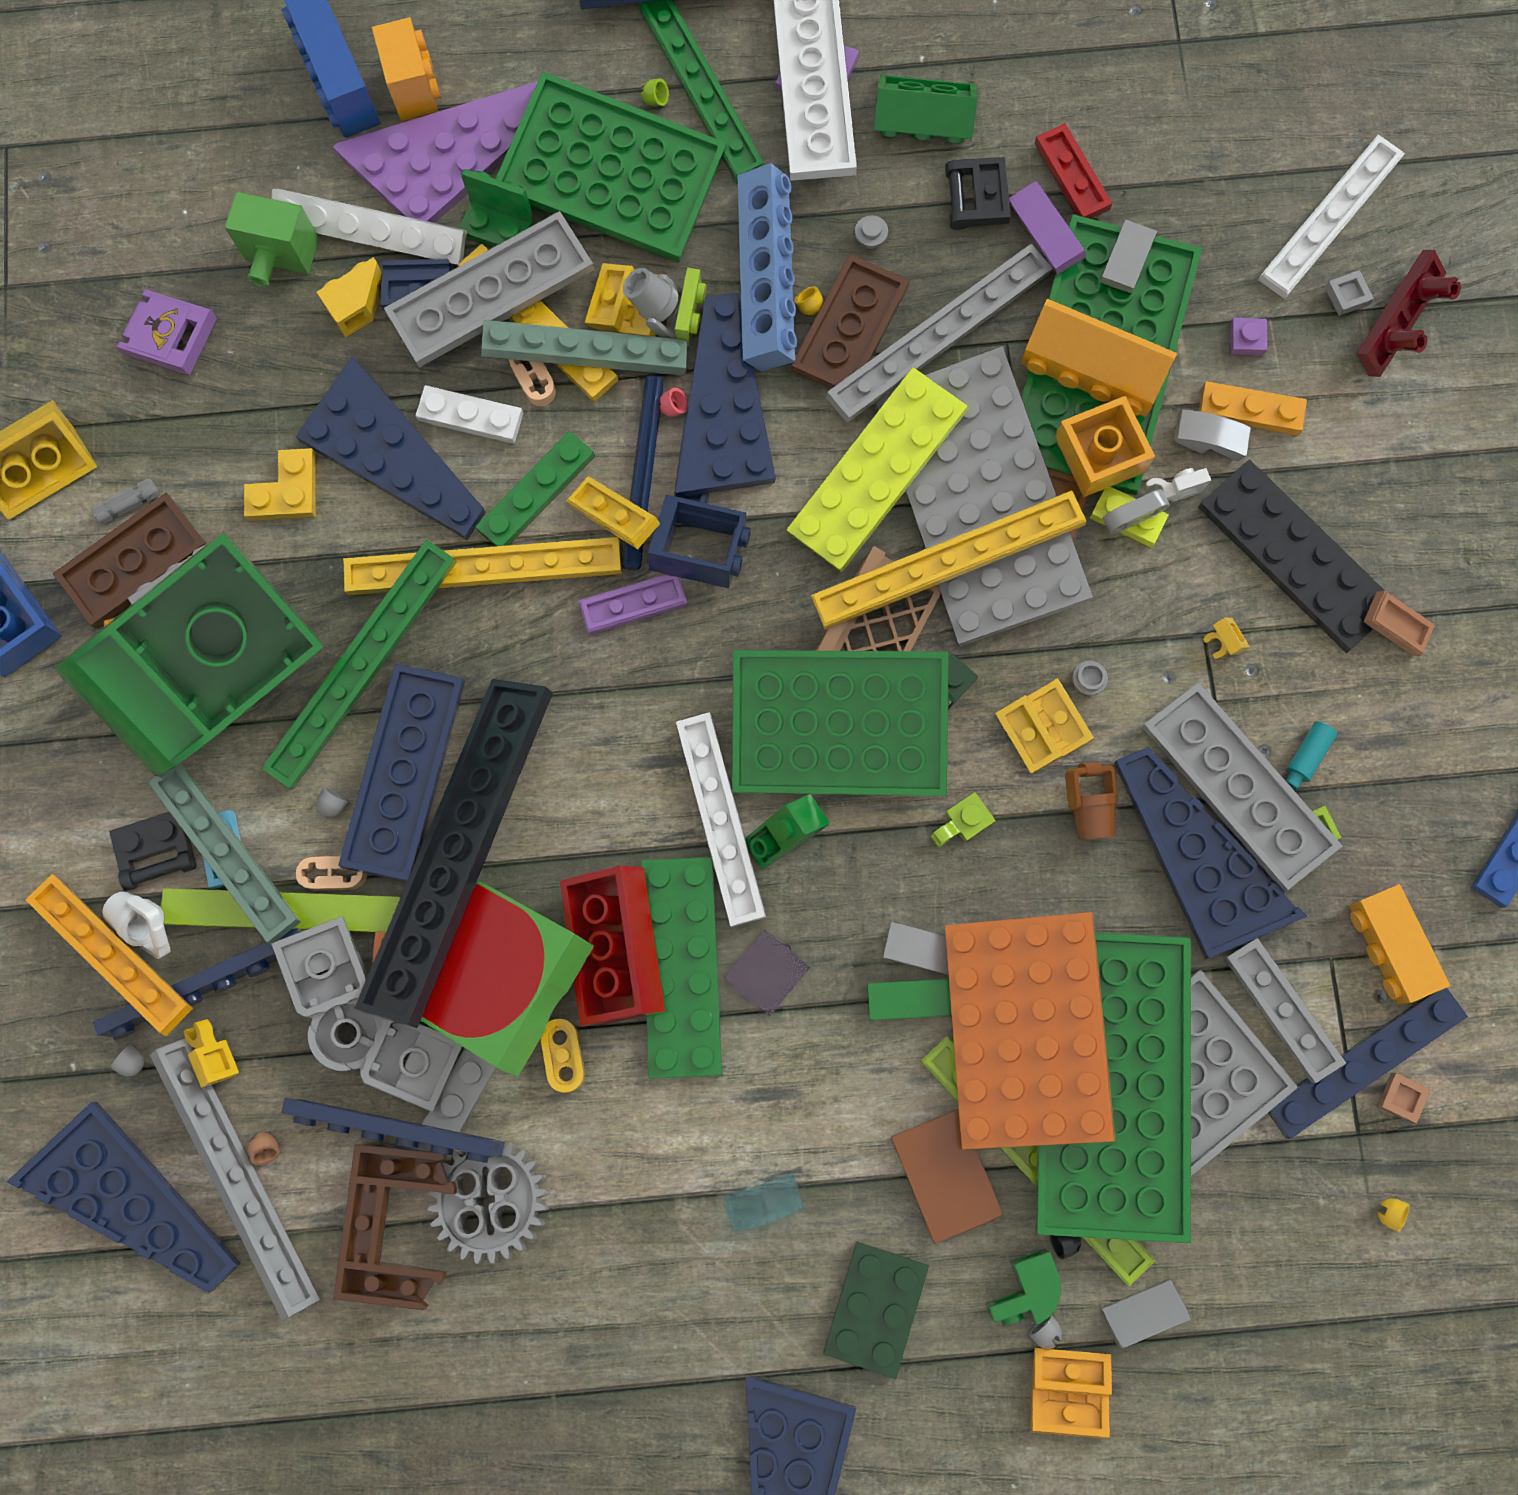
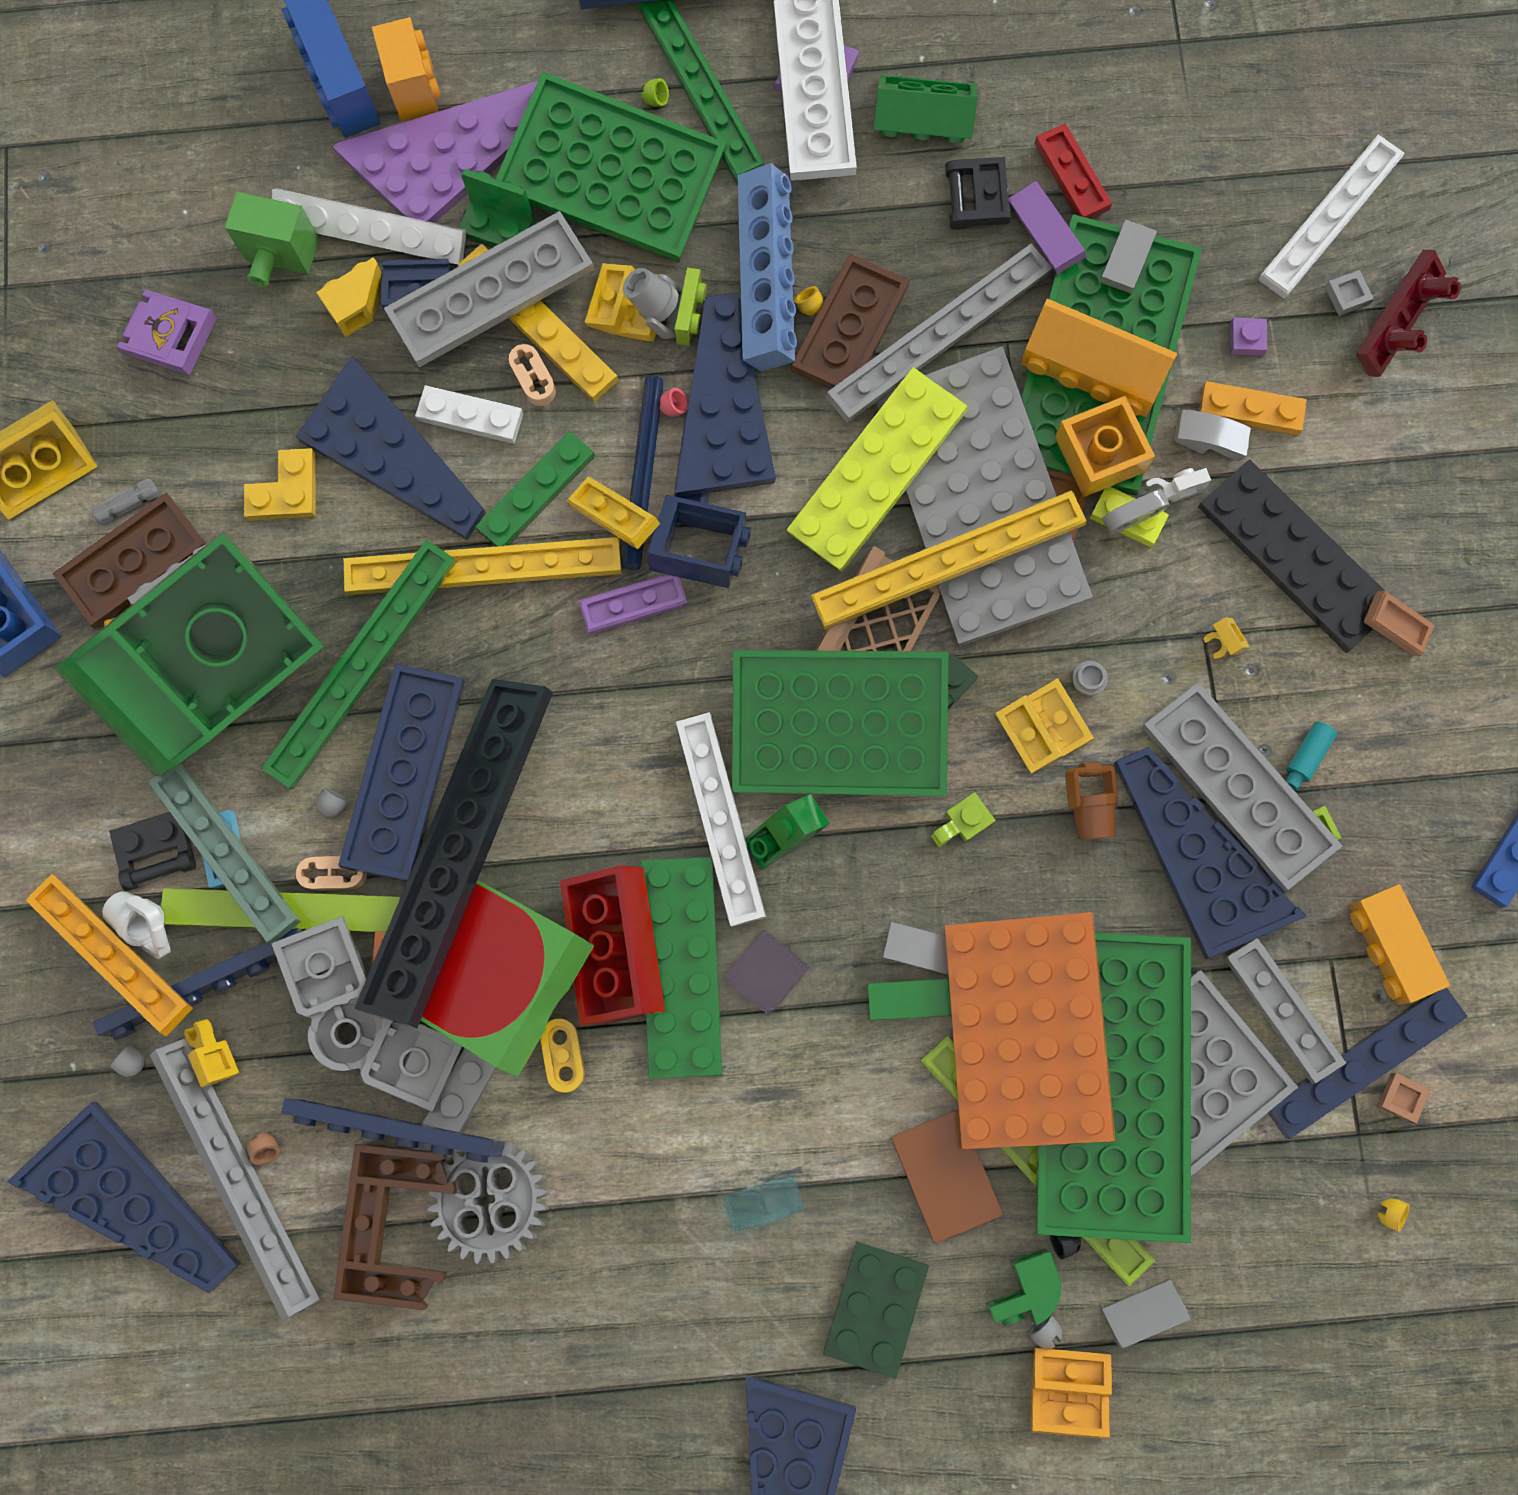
(584, 347): sand green plate -> none
(871, 231): light grey plate -> none

